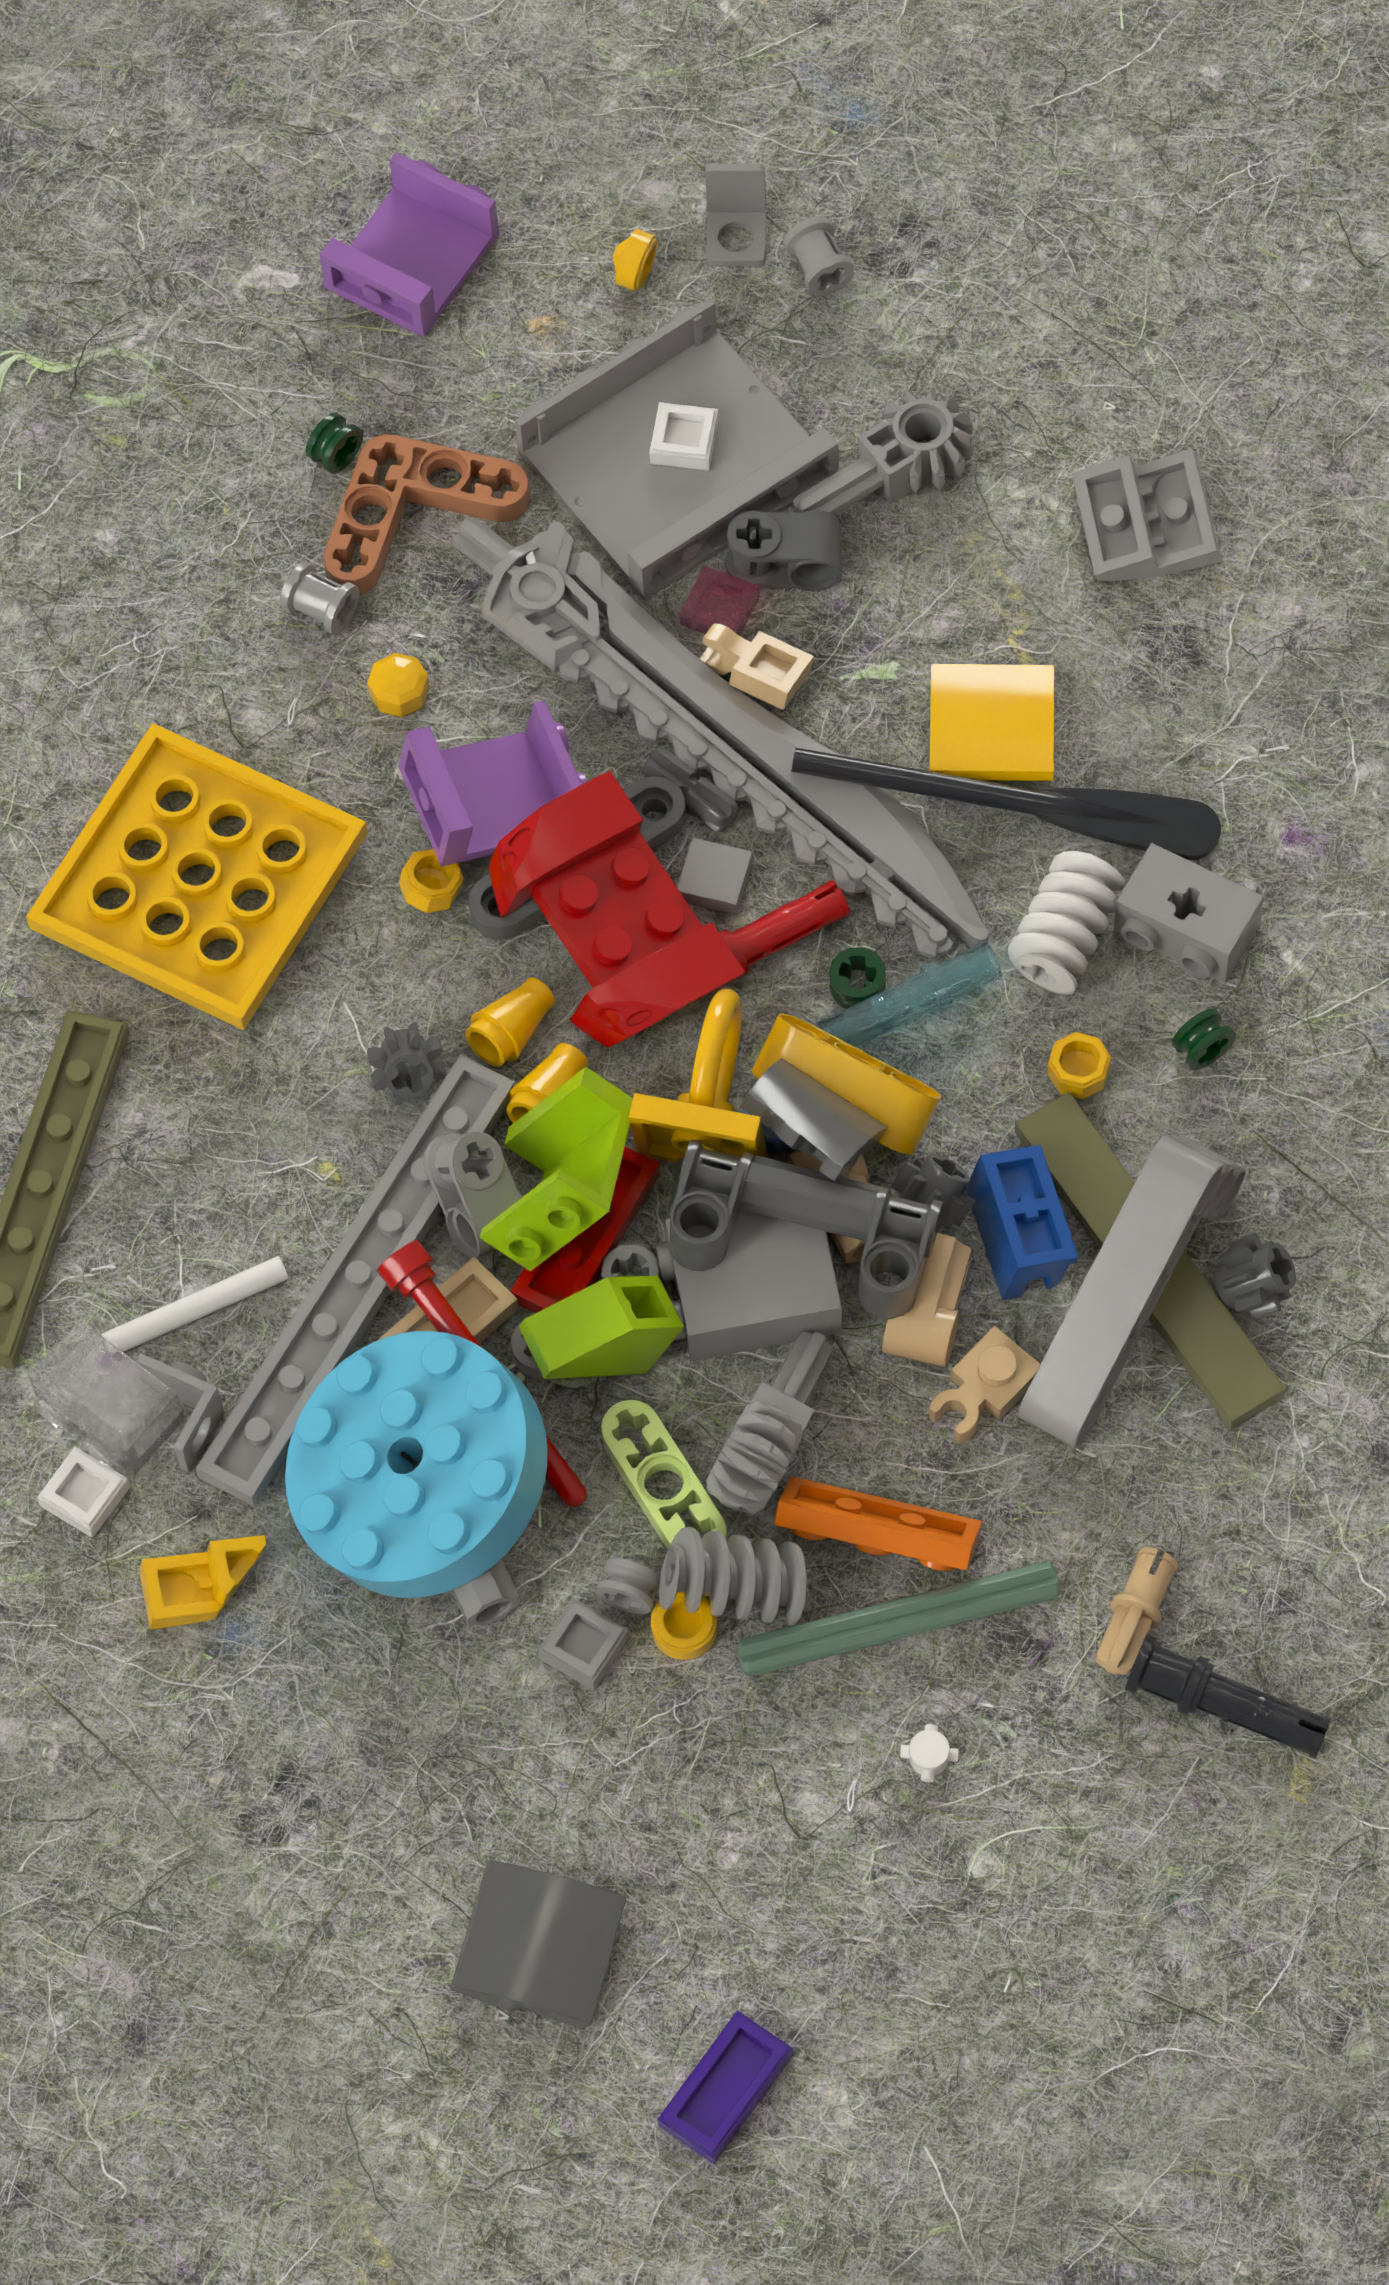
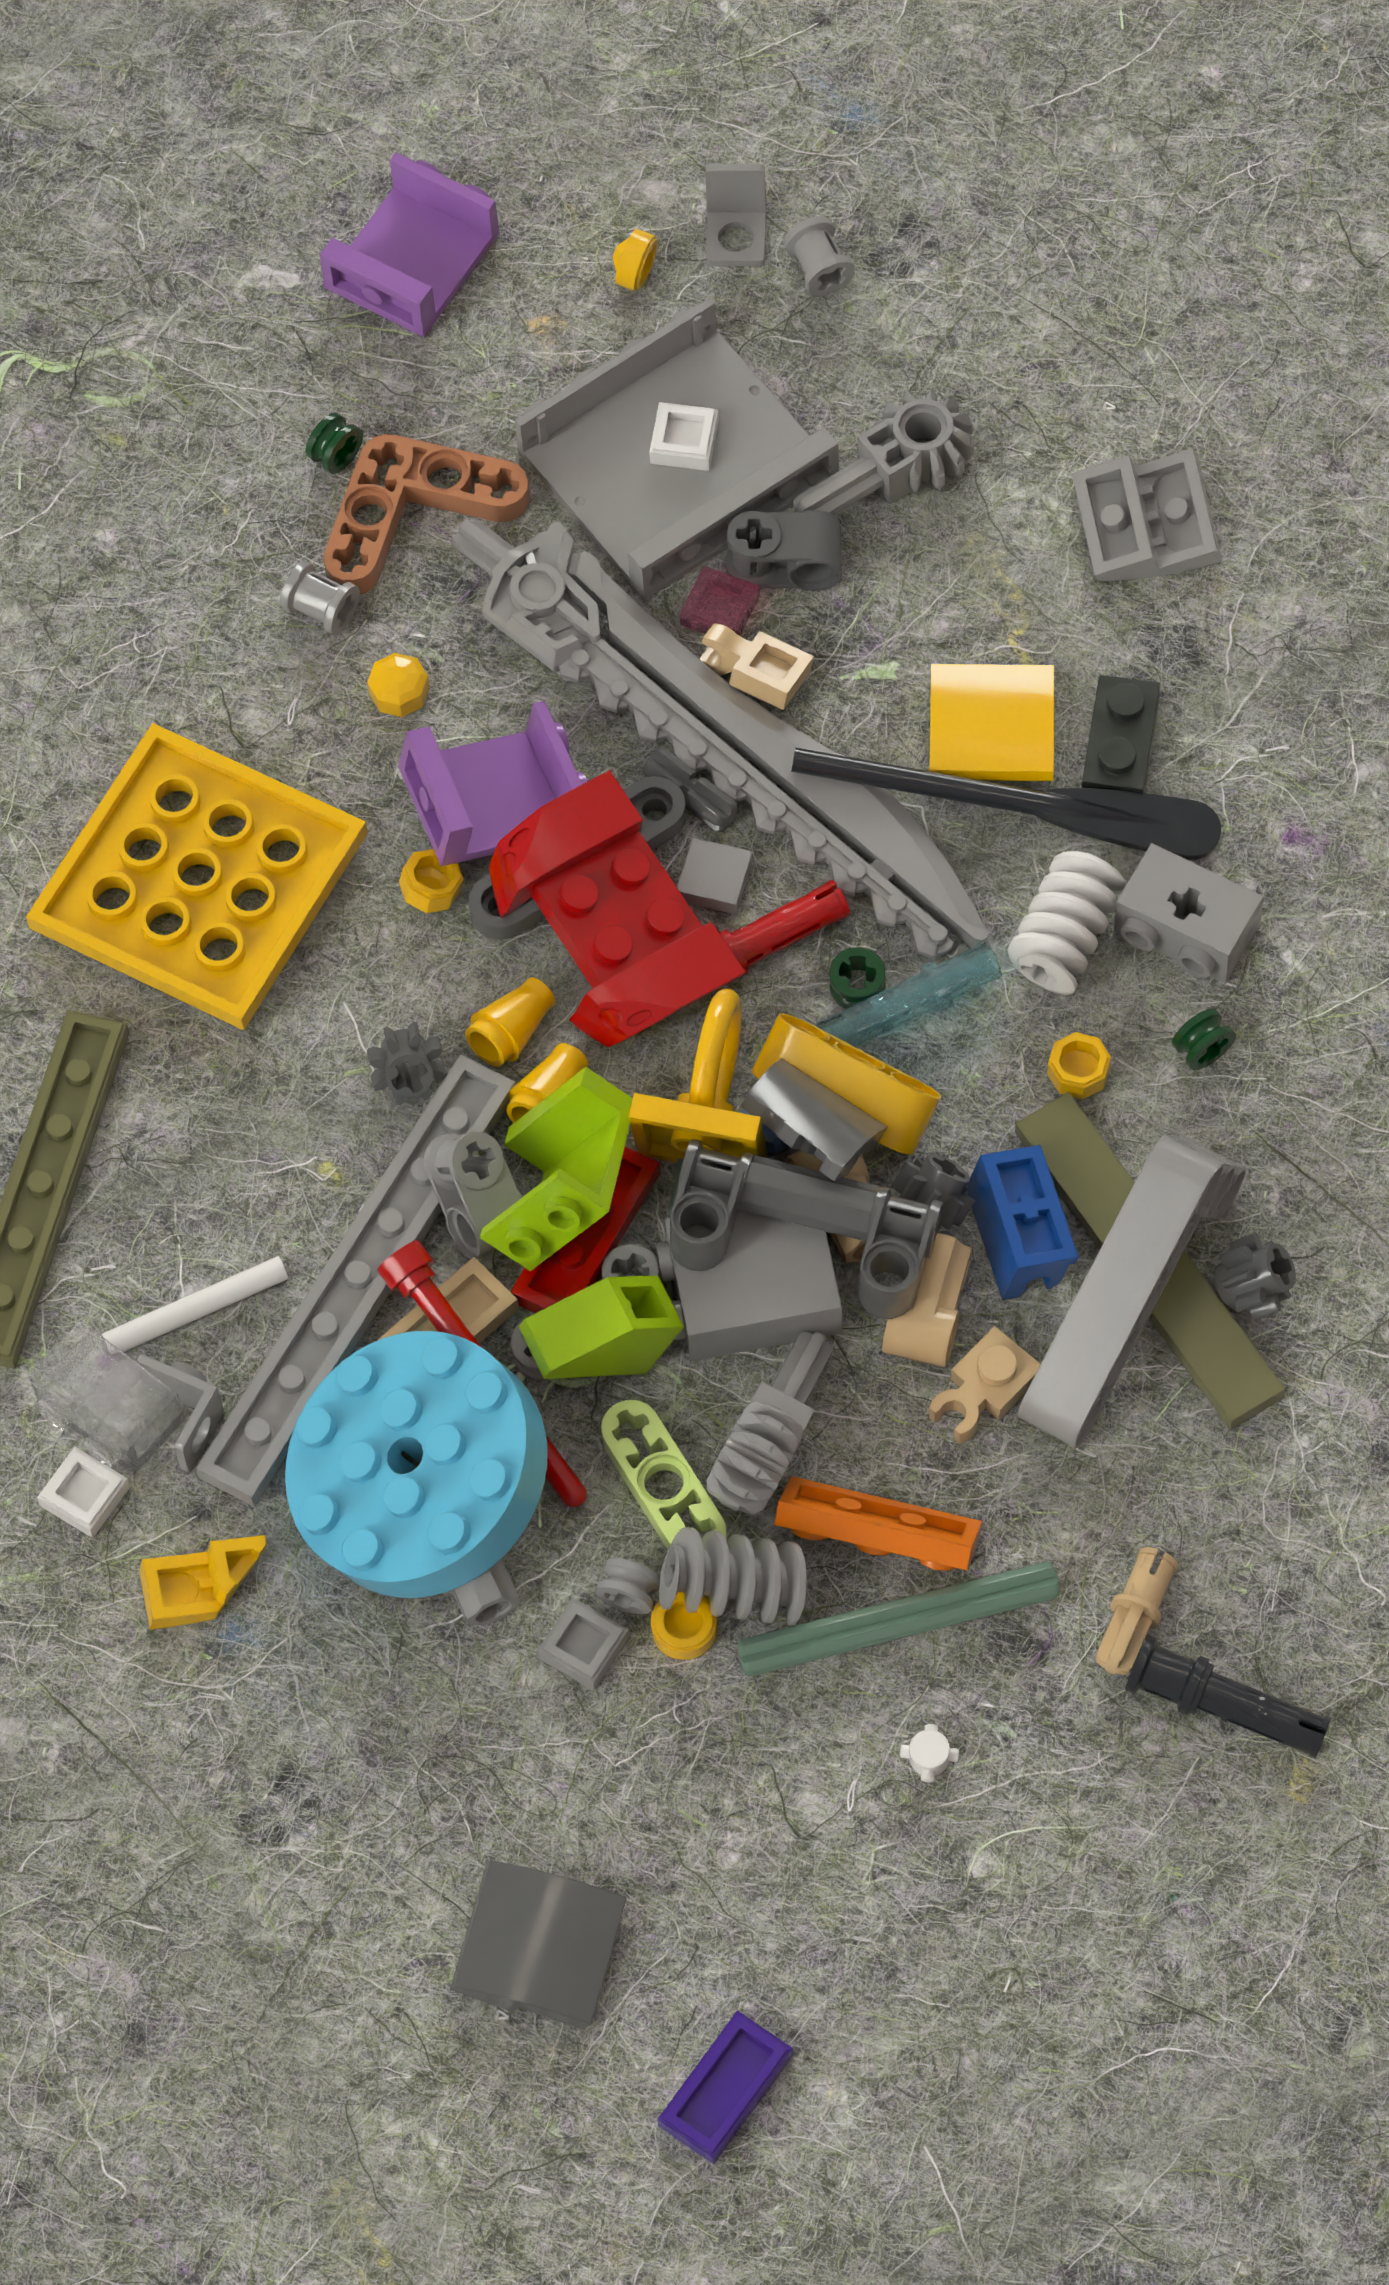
(1121, 734): none -> pearl dark grey plate

